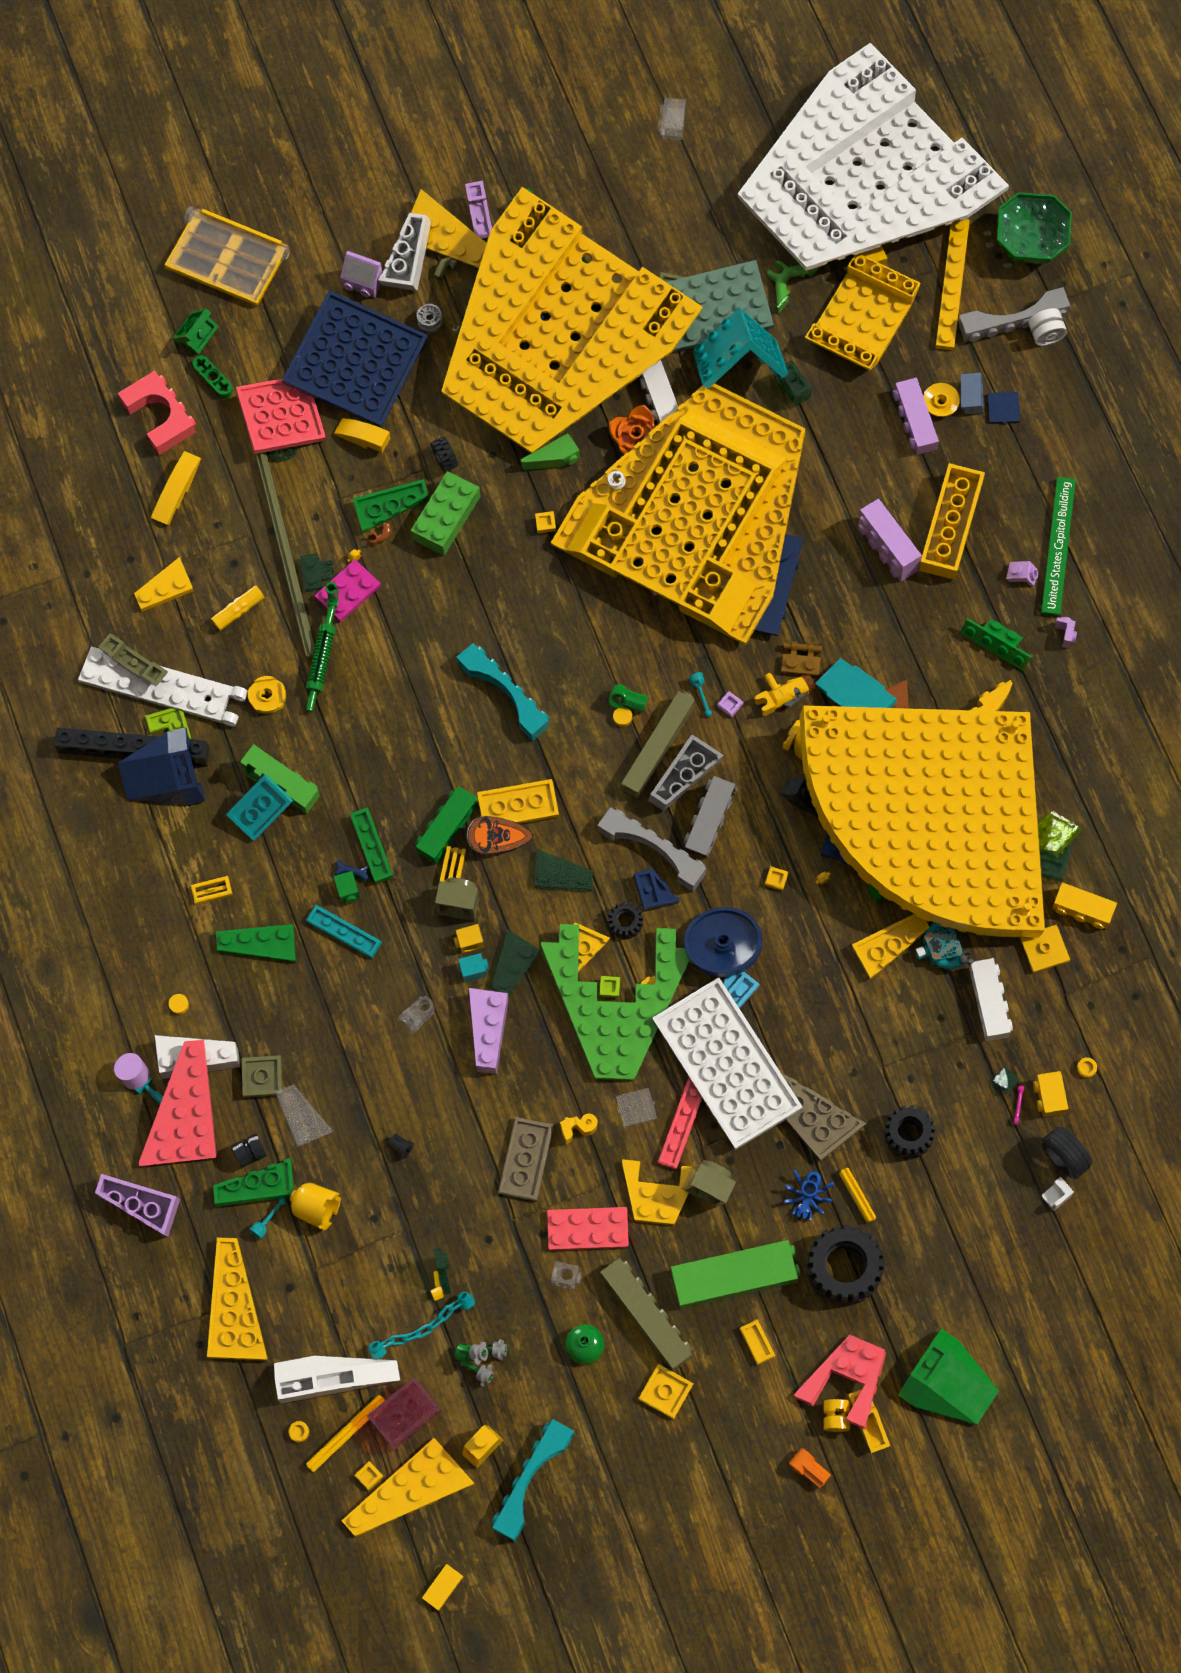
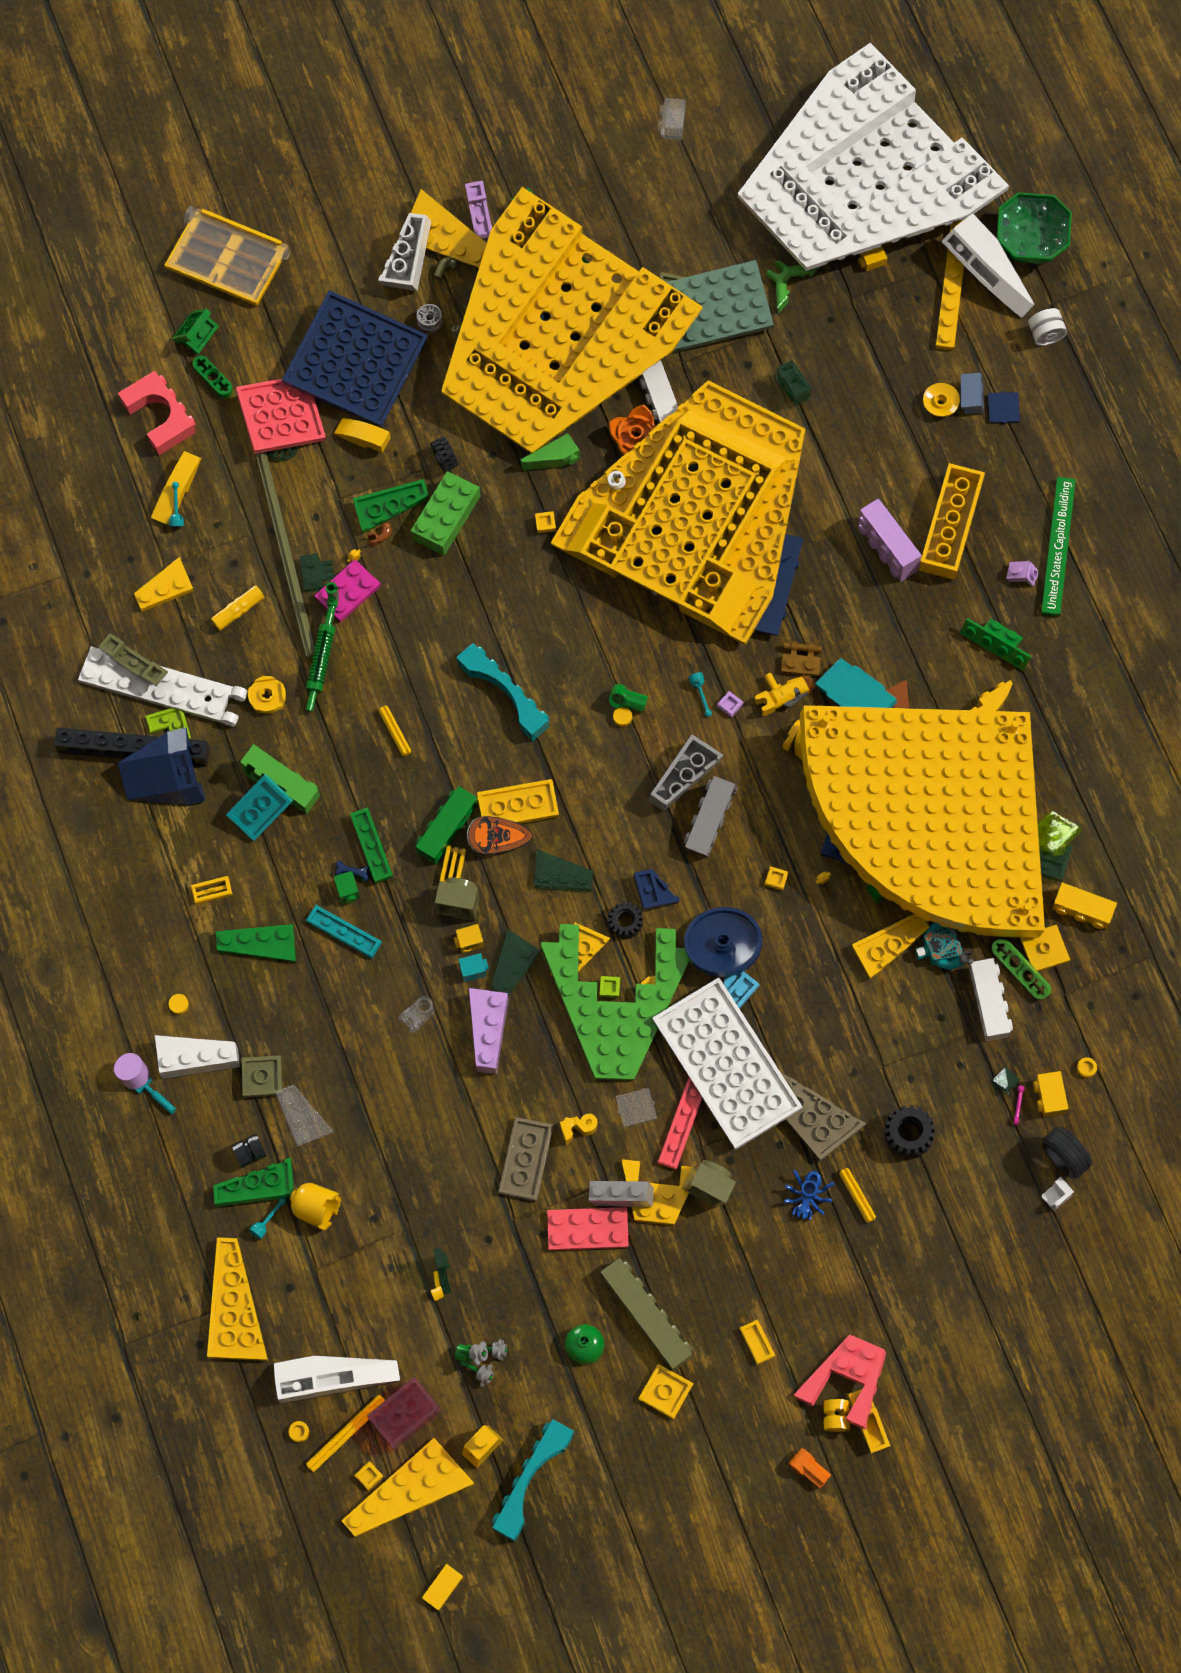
(143, 1203): lavender wedge -> none
(176, 519): none -> teal hinge
(185, 1118): coral wing -> none
(361, 274): slope -> none
(377, 1349): teal piece -> none
(394, 731): none -> yellow axle
(400, 1146): black bush -> none
(559, 1269): clear brick -> none
(617, 826): light grey arch -> none
(621, 1193): none -> light grey brick
(658, 744): olive brick -> none
(731, 342): teal bracket -> none
(735, 1274): bright green brick -> none
(798, 795): black slope -> none
(851, 1239): black tyre -> none
(864, 312): yellow slope -> none
(916, 416): lavender brick -> none
(949, 1382): green wedge -> none
(979, 325): light grey arch -> none
(988, 263): none -> white wedge
(1019, 971): none -> bright green beam
(1068, 625): lavender bracket -> none

